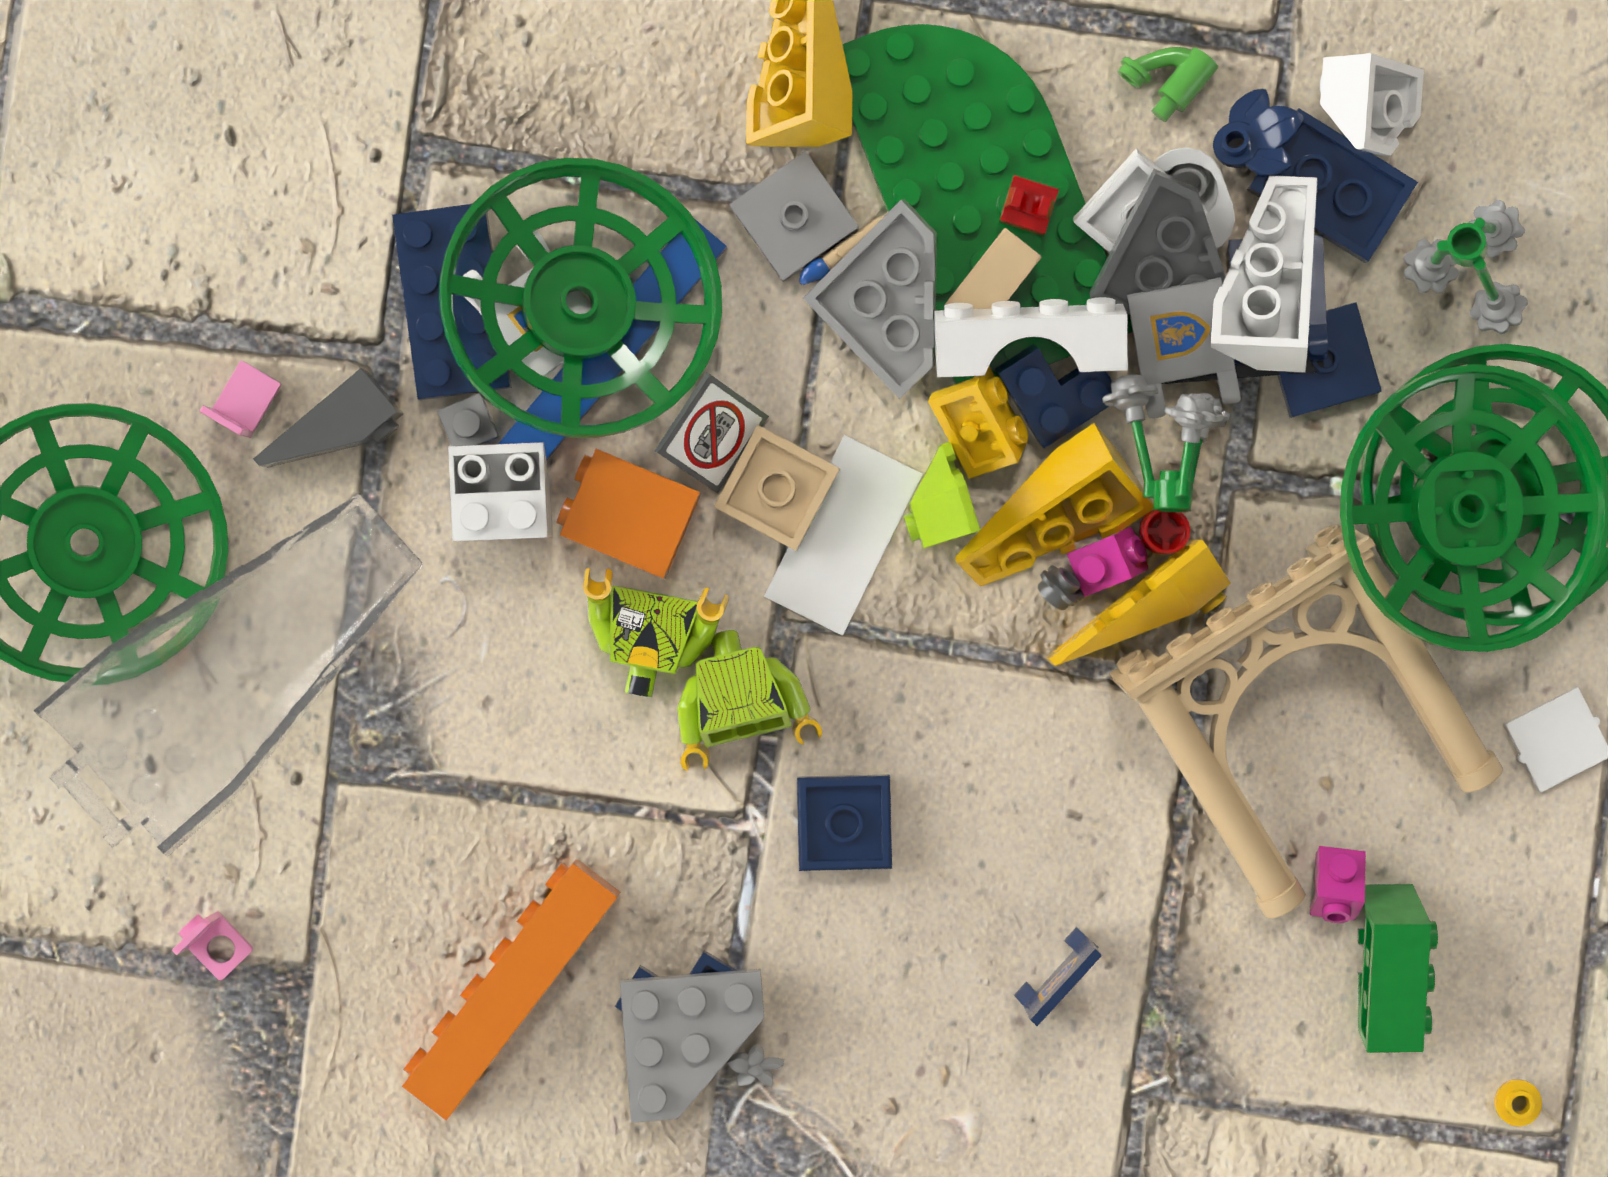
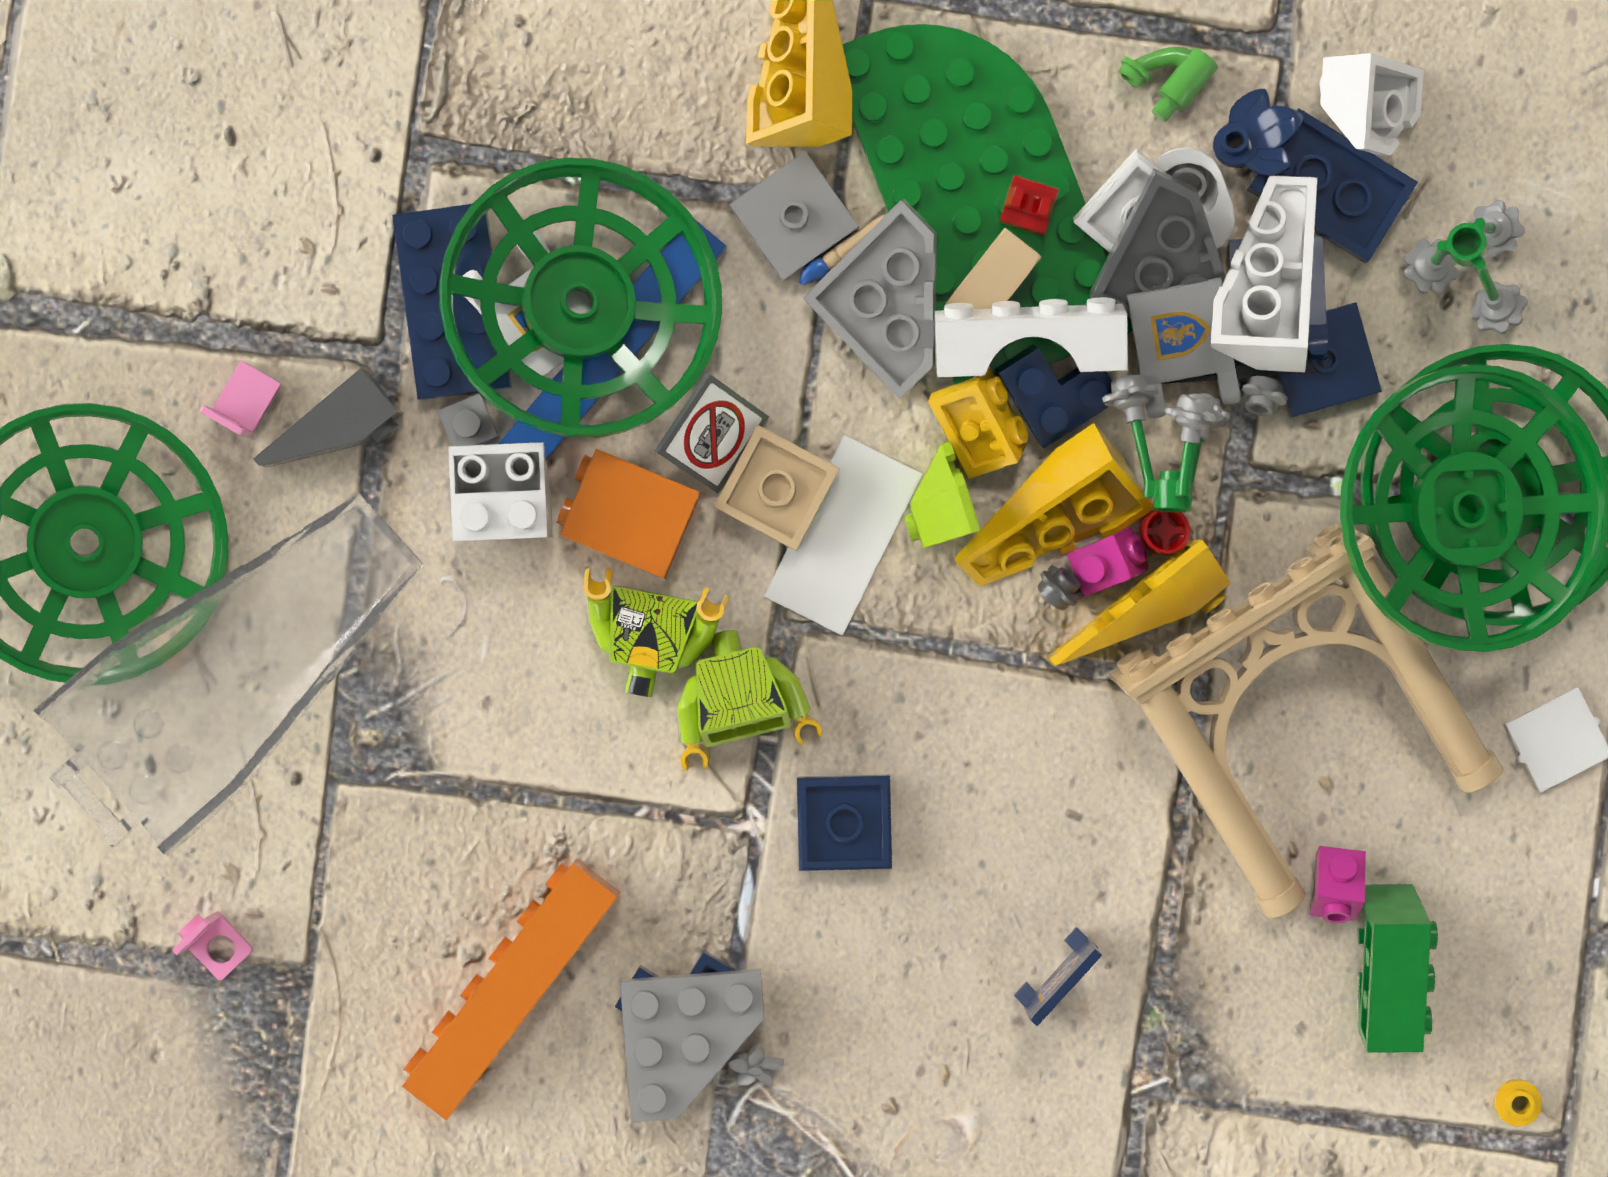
(1262, 396): none -> light grey plate

